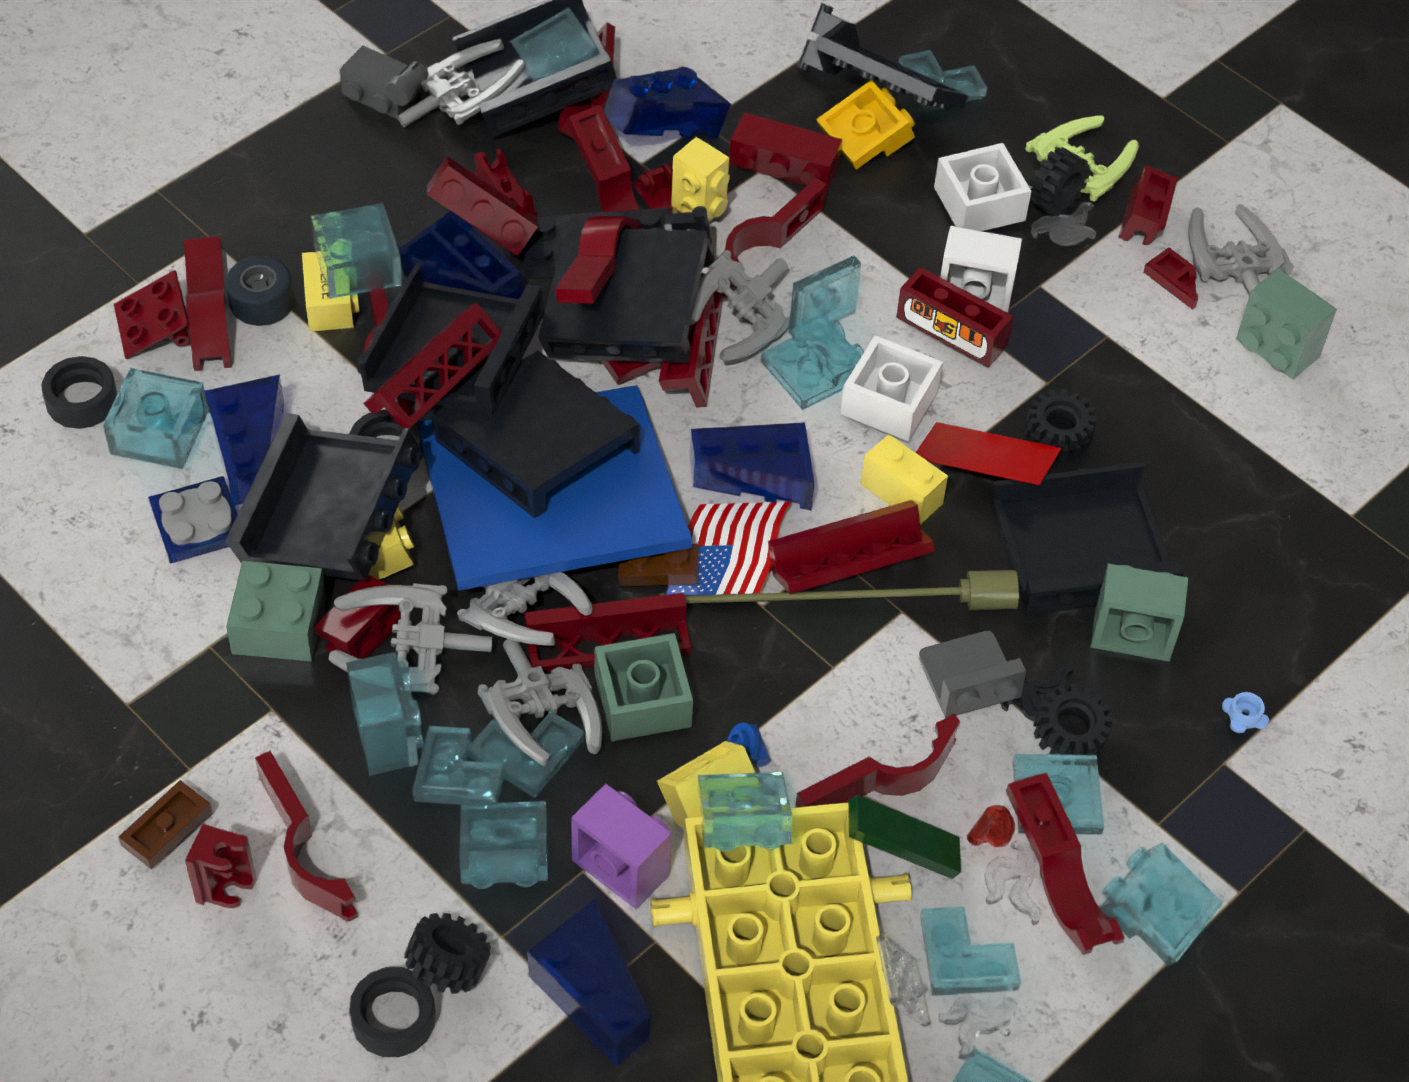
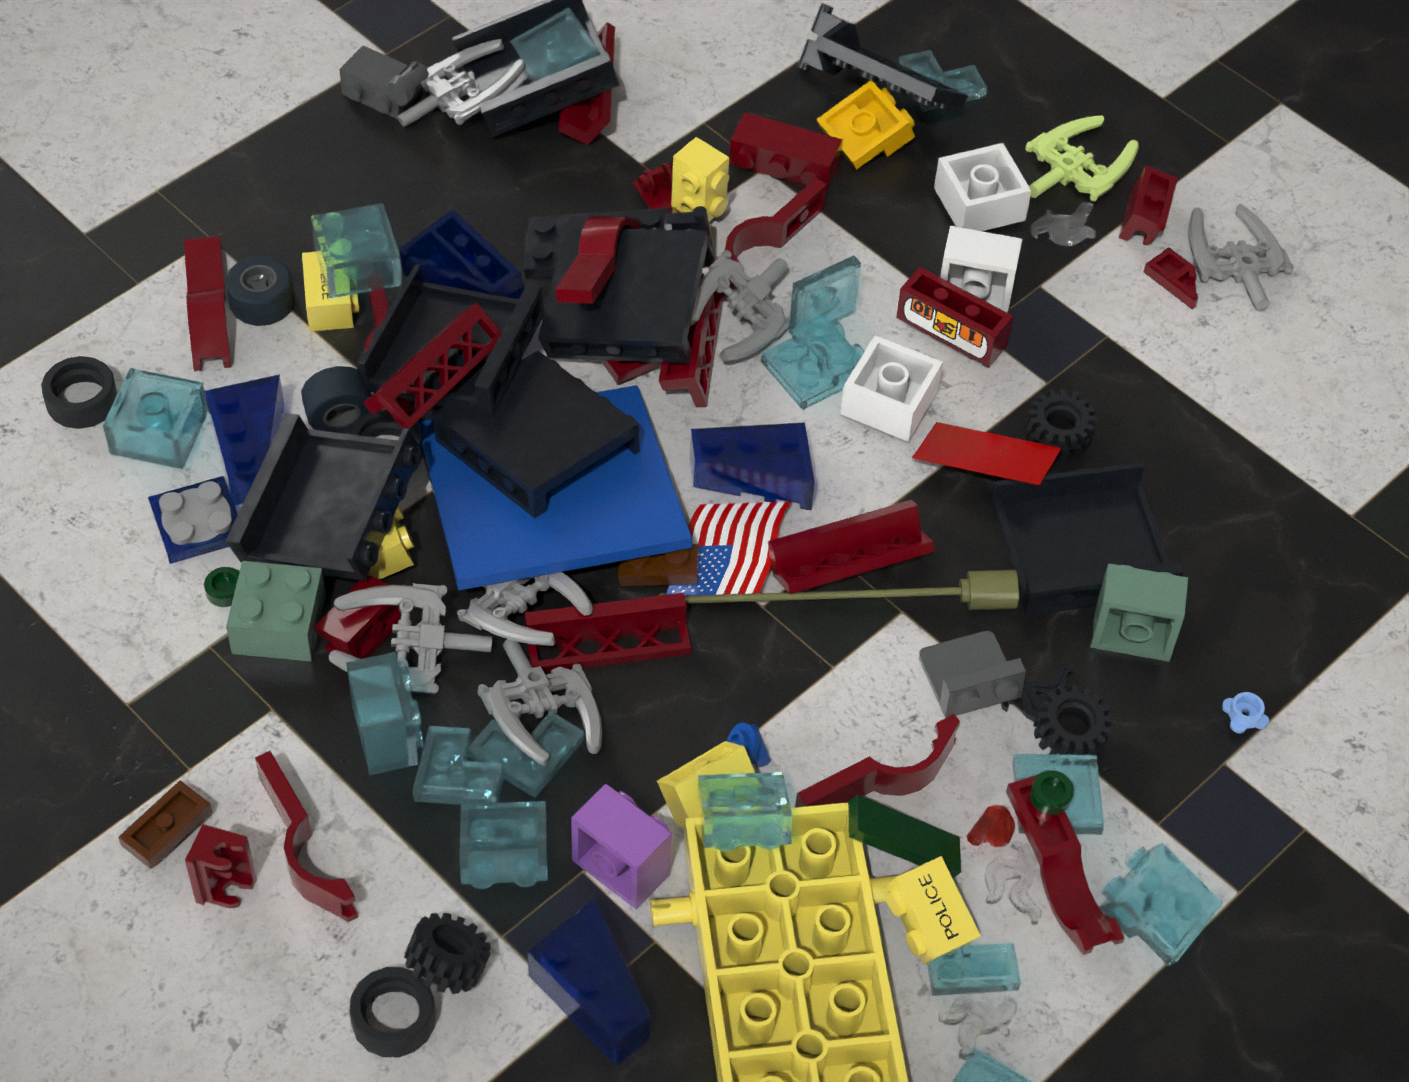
(152, 316): dark red hinge -> none
(221, 586): none -> dark green tile
(334, 399): none -> black wheel
(482, 205): dark red brick -> none
(502, 179): dark red hinge -> none
(603, 159): dark red piece -> none
(643, 687): sand green brick -> none
(666, 102): clear blue wedge -> none
(902, 475): light yellow brick -> none
(916, 1006): clear window -> none
(931, 911): none -> light yellow brick
(1051, 792): none -> dark green tile
(1059, 181): black tyre -> none
(1286, 323): sand green brick -> none

